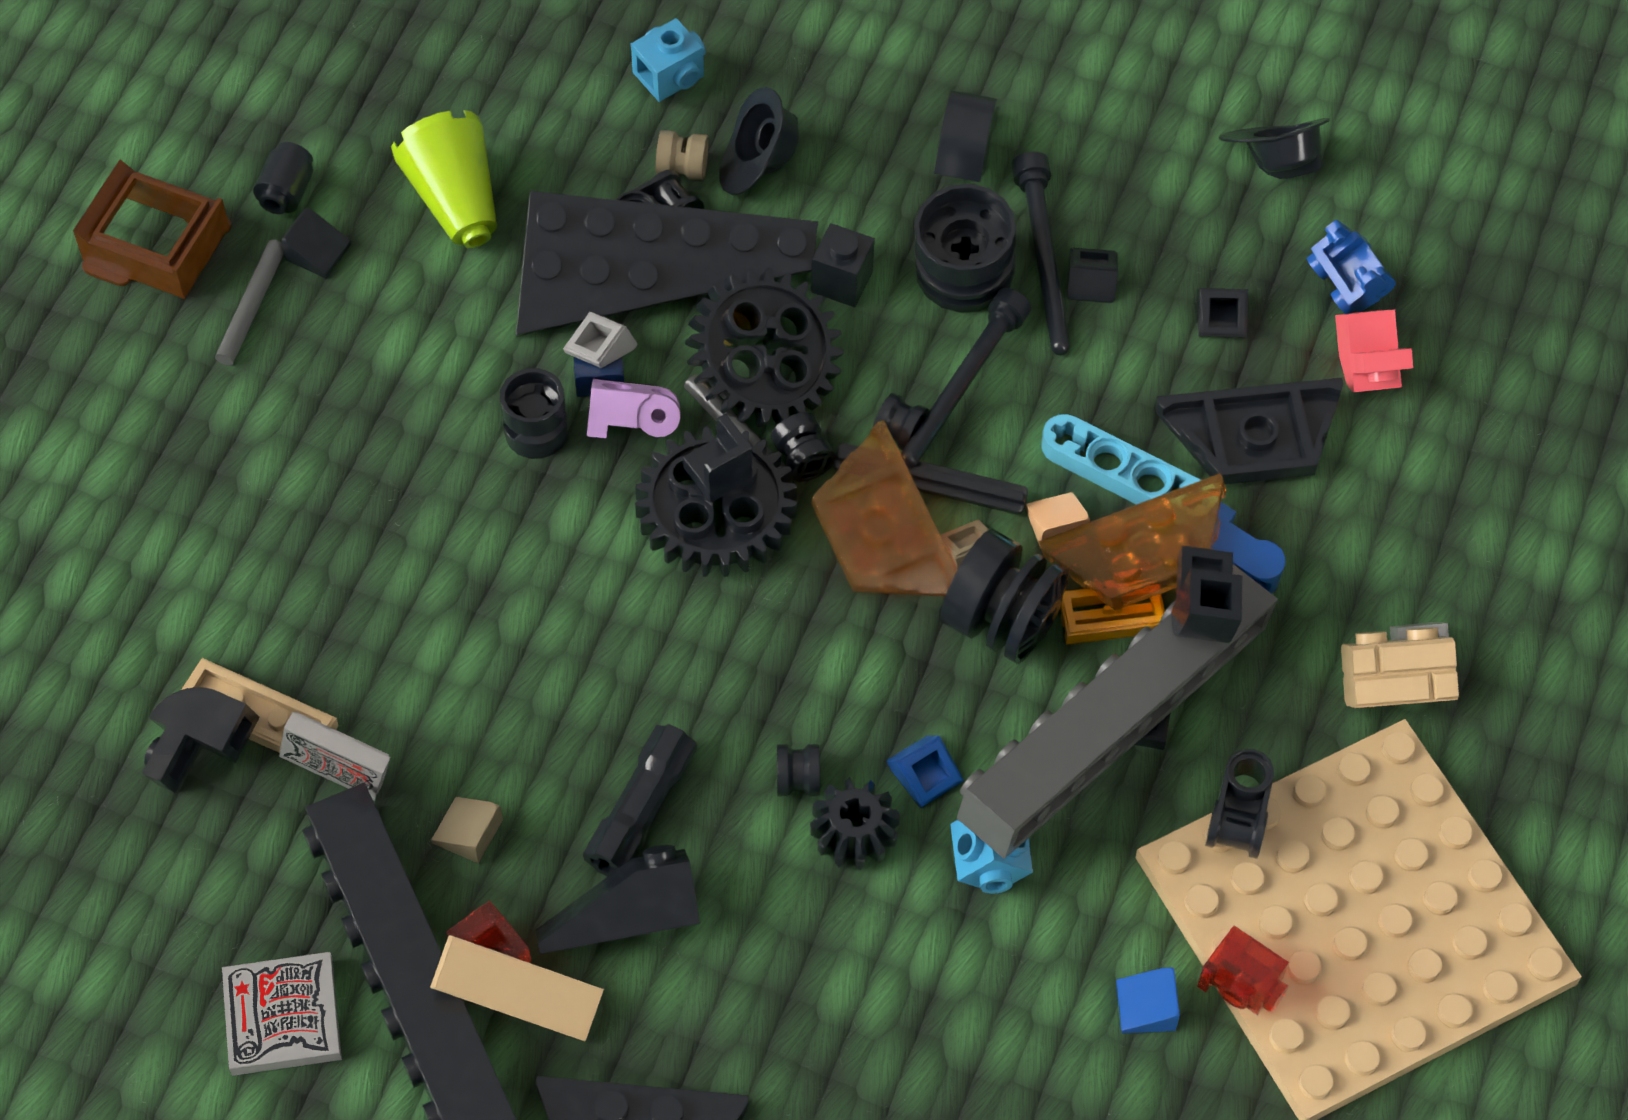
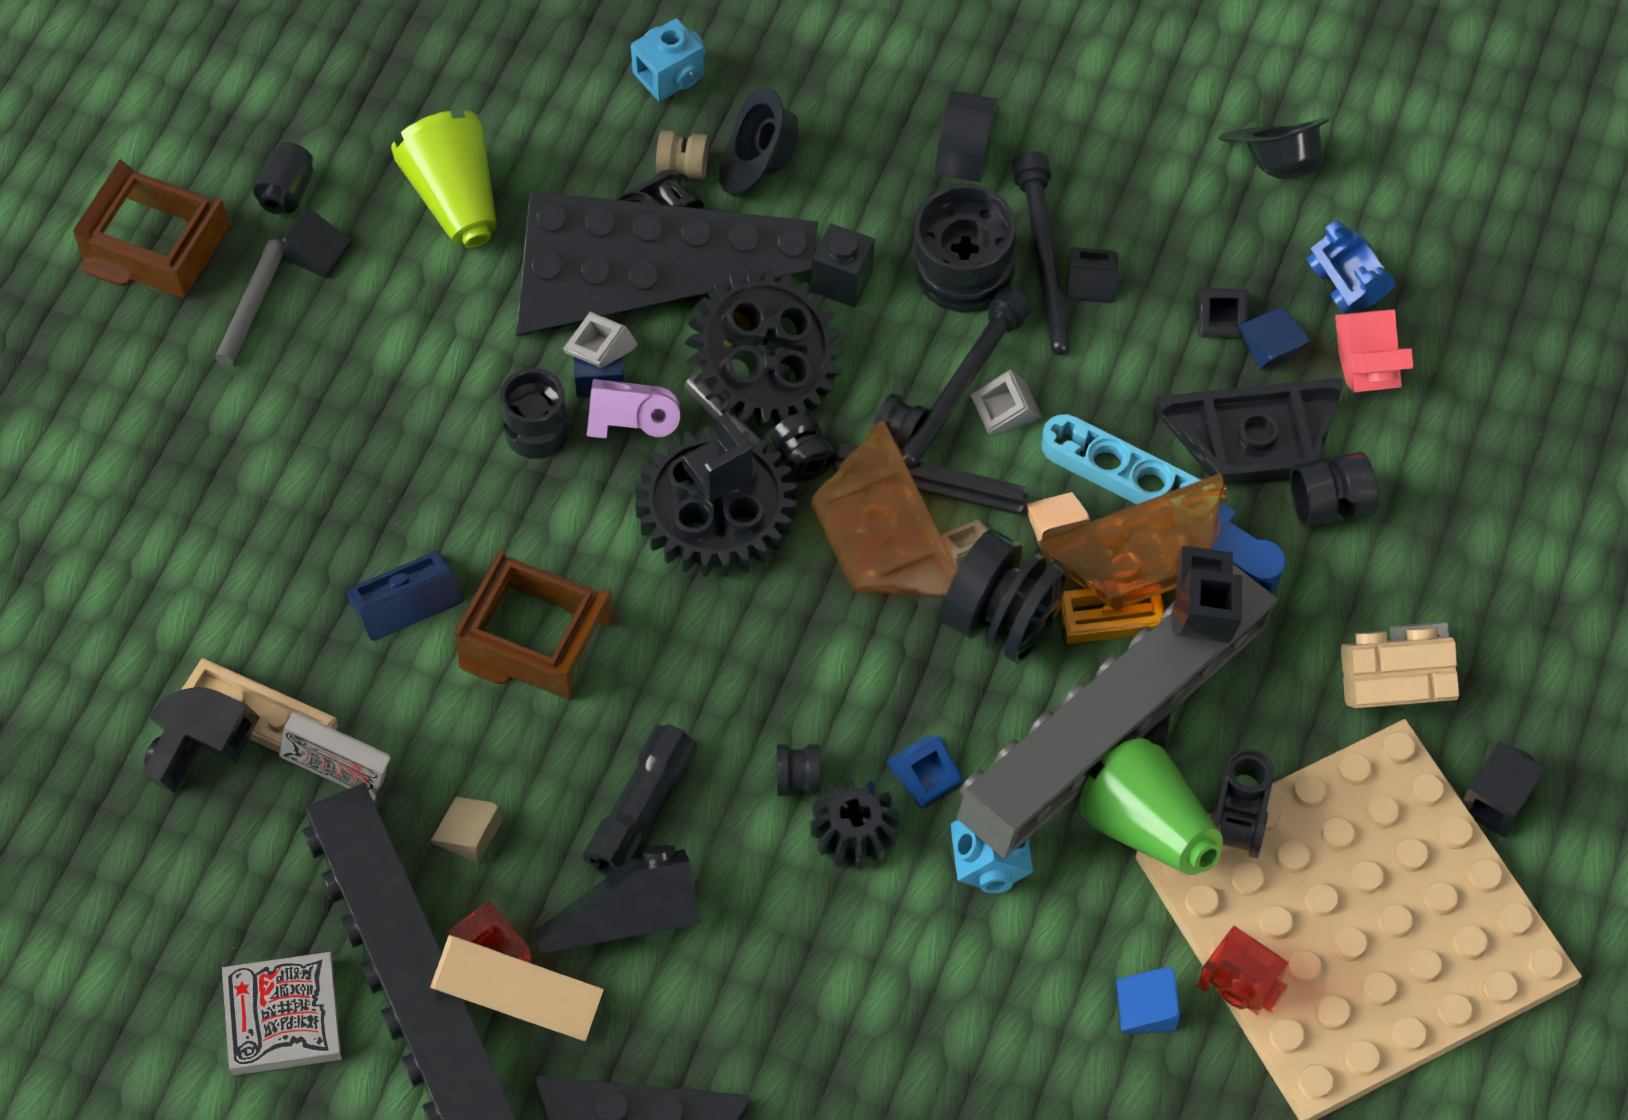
(405, 595): none -> dark blue slope
(501, 659): none -> reddish brown piece
(1006, 404): none -> light grey slope
(1151, 808): none -> bright green cone
(1273, 337): none -> dark blue slope
(1340, 488): none -> black wheel
(1502, 788): none -> black brick

